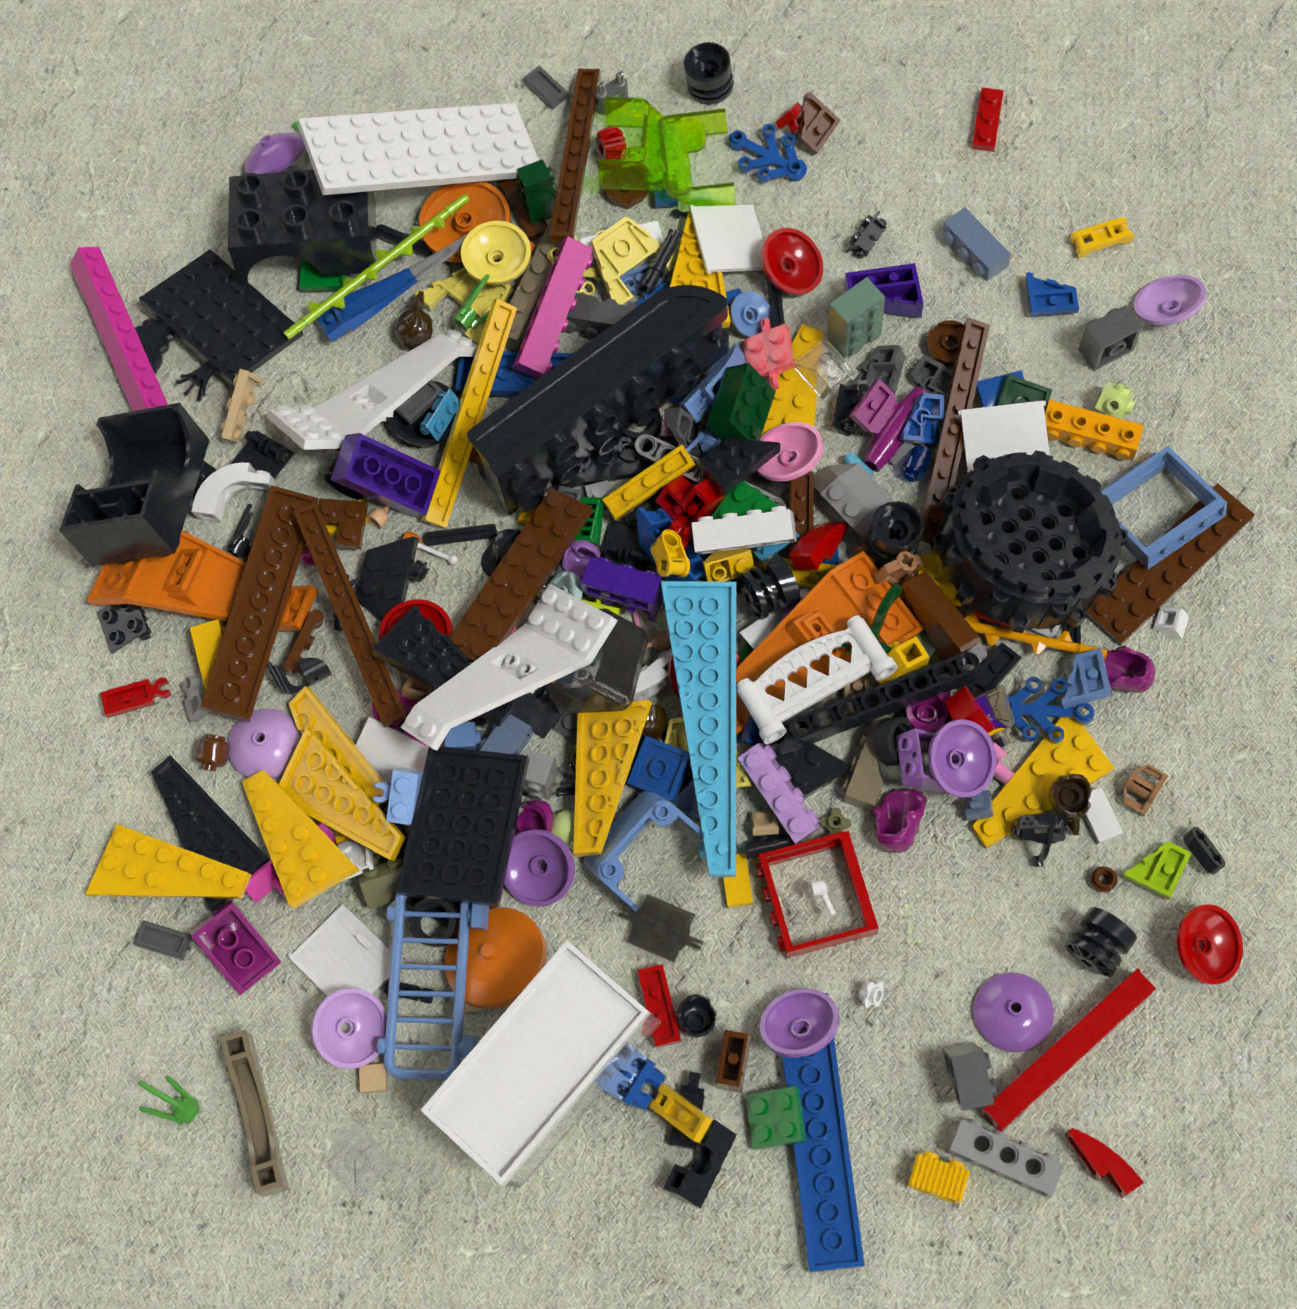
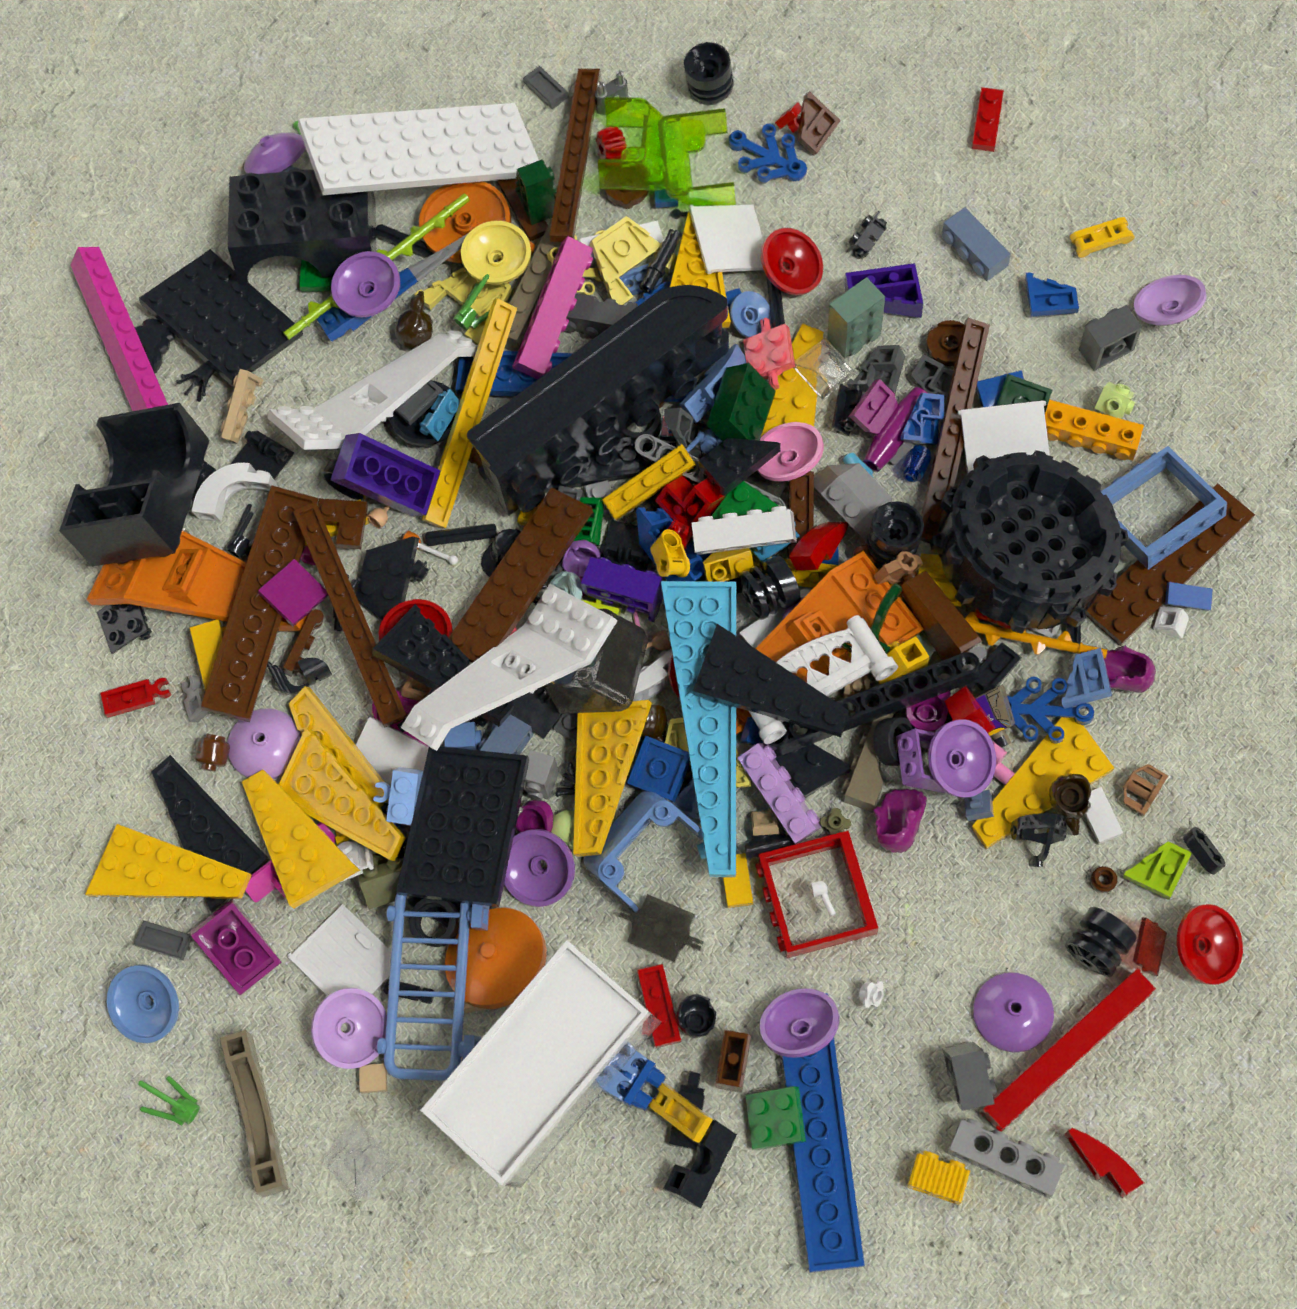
(132, 1007): none -> medium blue dish
(293, 592): none -> magenta tile
(360, 275): none -> medium lavender dish
(752, 681): none -> black wing
(1149, 946): none -> clear red piece
(1188, 596): none -> piece

